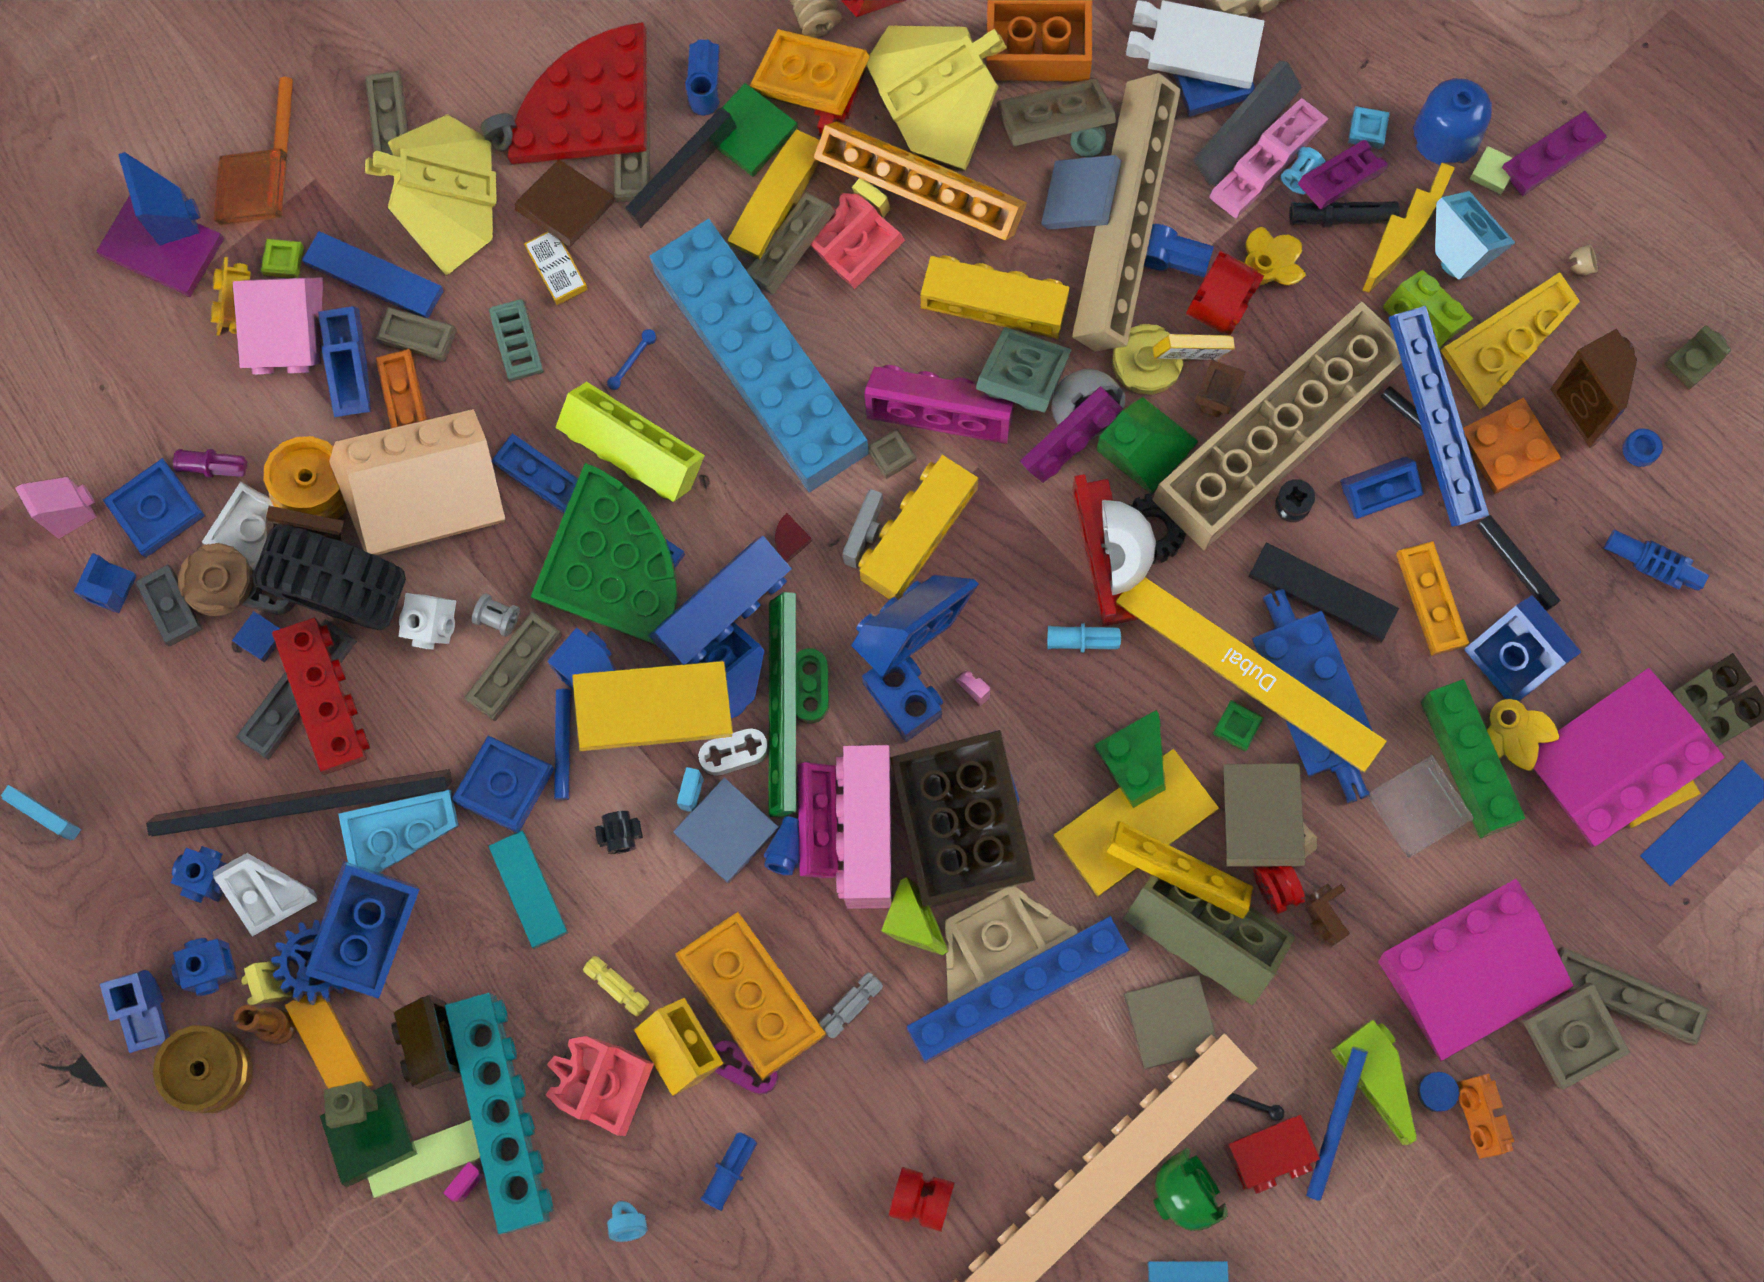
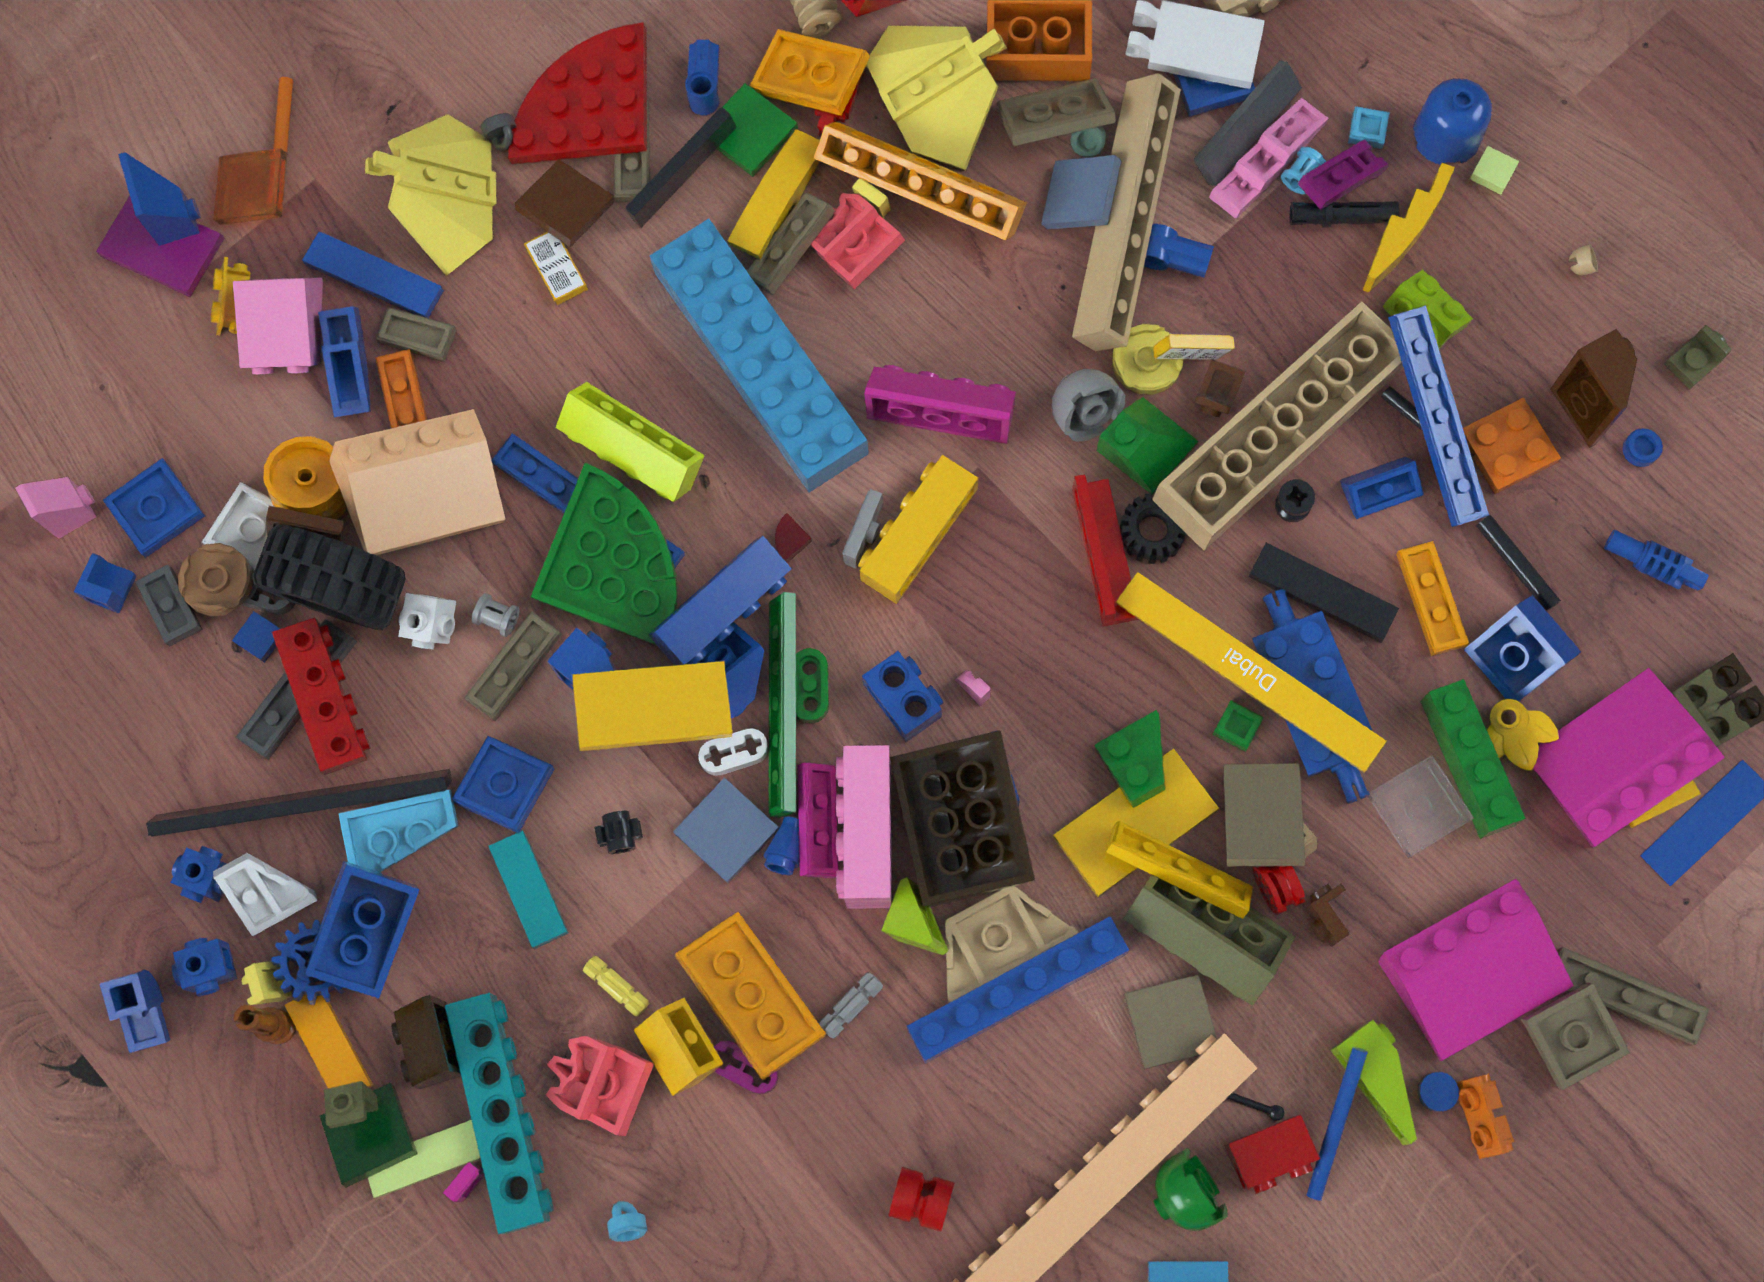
(40, 813): medium azure tile -> none
(181, 1075): pearl gold wheel -> none
(209, 463): magenta axle -> none
(282, 258): lime tile -> none
(386, 108): dark tan tile -> none
(509, 318): sand green slope -> none
(562, 744): blue bar -> none
(648, 338): blue hinge -> none
(690, 789): medium azure tile -> none
(729, 1171): blue axle -> none
(891, 453): dark tan tile -> none
(911, 621): blue slope -> none
(994, 296): yellow brick -> none
(1023, 369): sand green plate -> none
(1071, 435): magenta plate -> none
(1083, 637): medium azure axle -> none
(1129, 544): white cylinder -> none
(1224, 293): red brick -> none
(1274, 256): yellow plate -> none
(1467, 235): medium azure slope -> none
(1501, 344): yellow wing -> none
(1554, 153): magenta plate -> none

